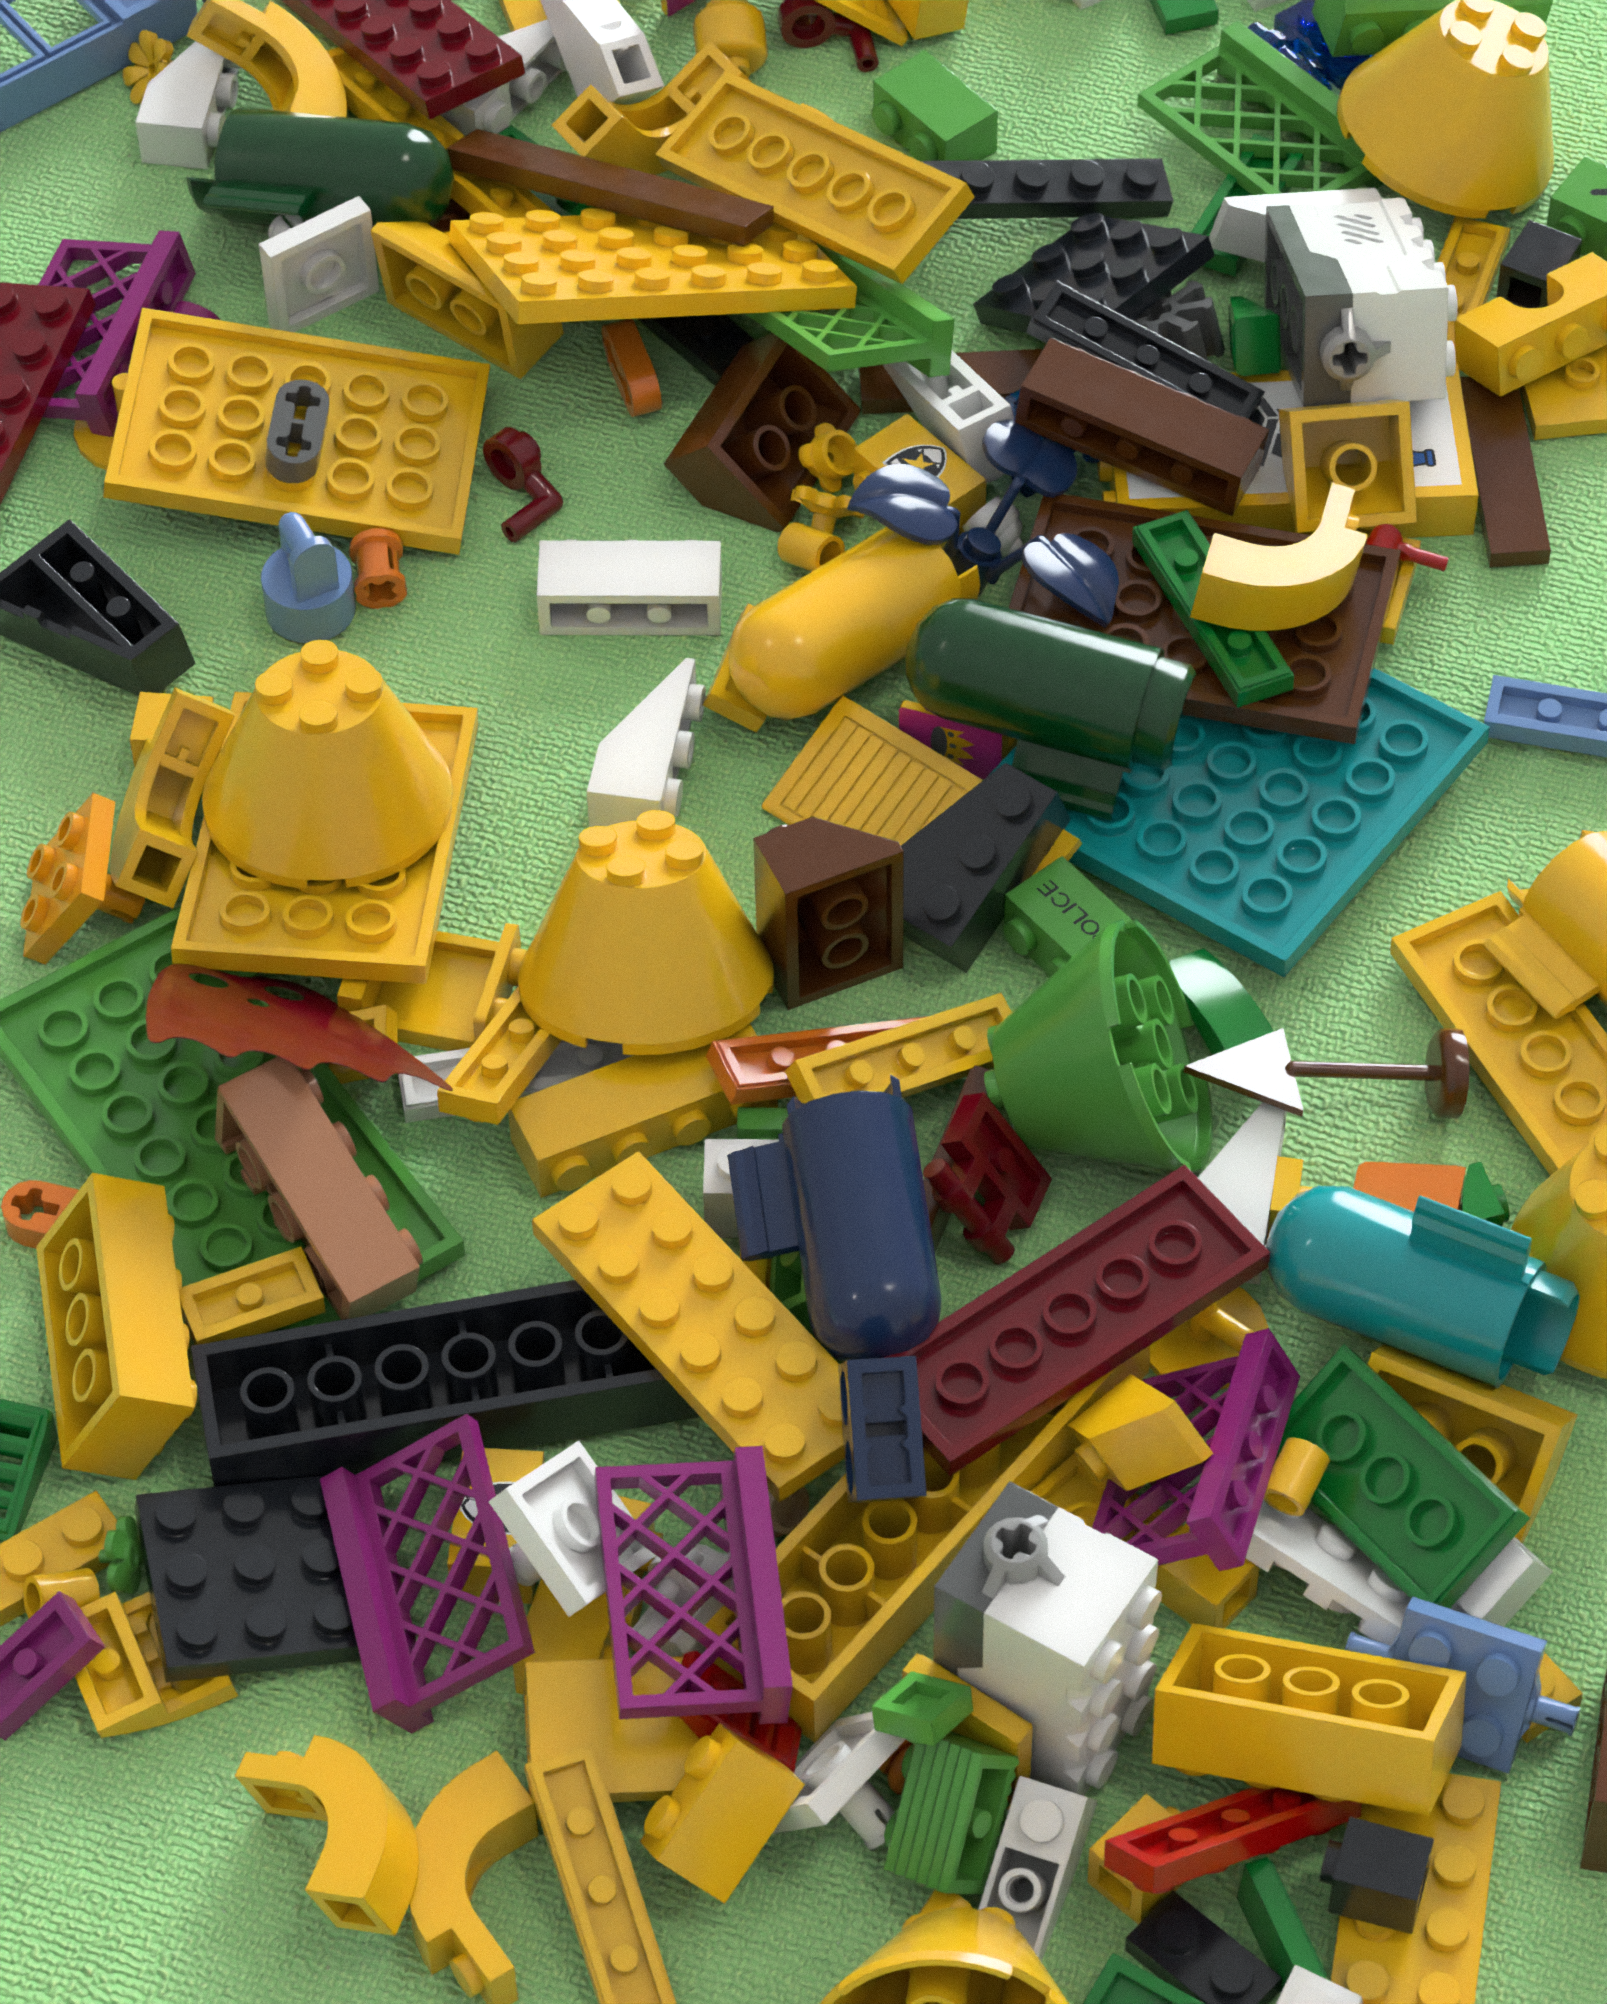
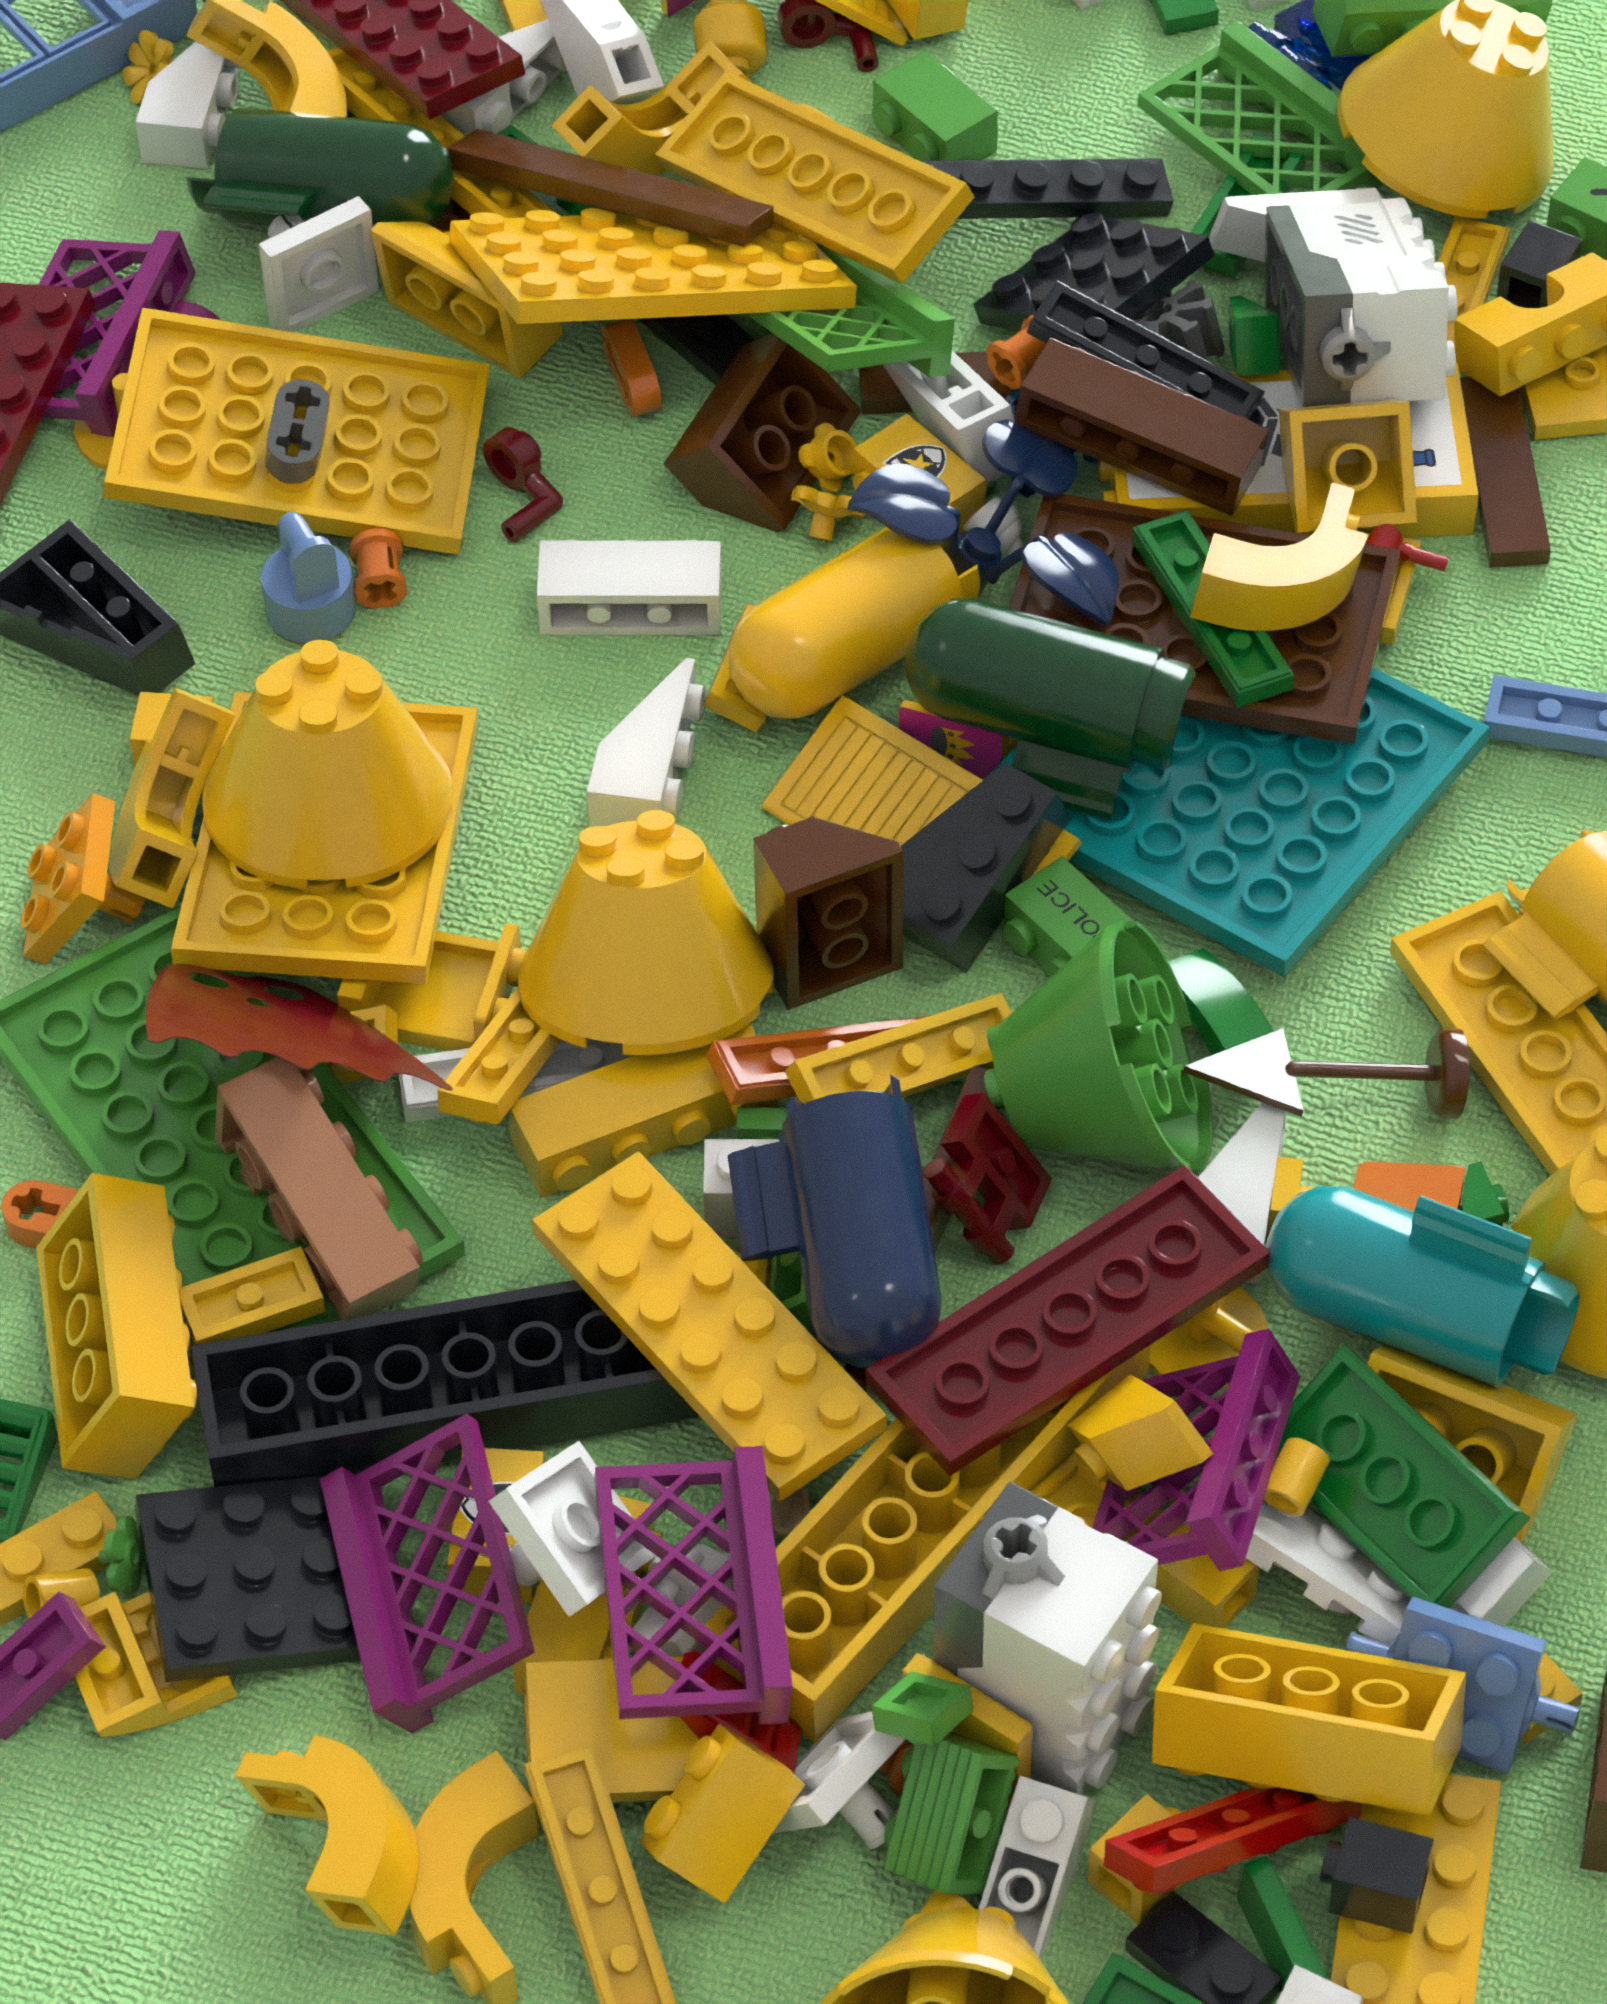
(808, 546): yellow hinge -> none
(882, 1429): dark blue brick -> none
(1014, 358): none -> orange bush

